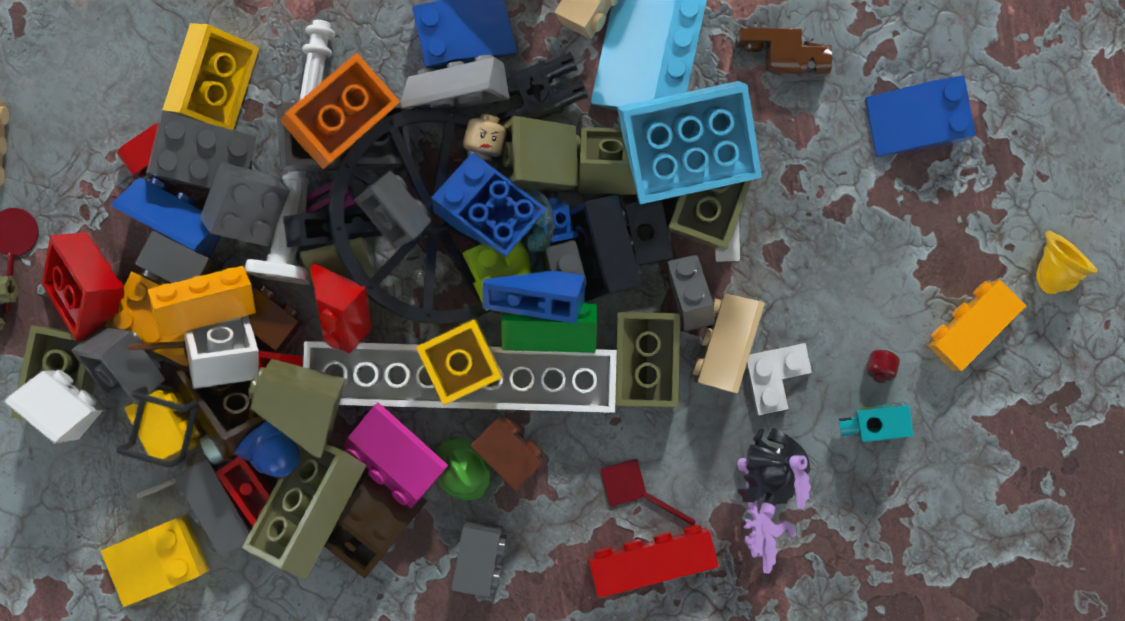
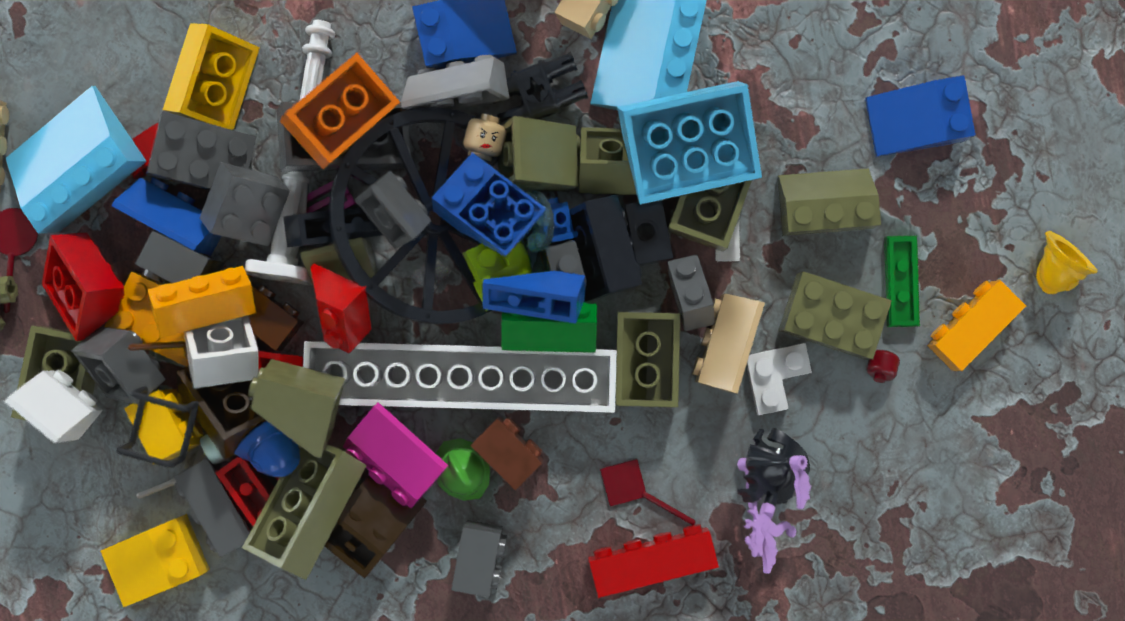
(72, 163): none -> medium azure slope
(459, 362): yellow brick -> none
(786, 53): reddish brown plate -> none
(828, 202): none -> olive slope
(834, 315): none -> olive brick
(893, 422): teal torso -> none
(902, 281): none -> green tile

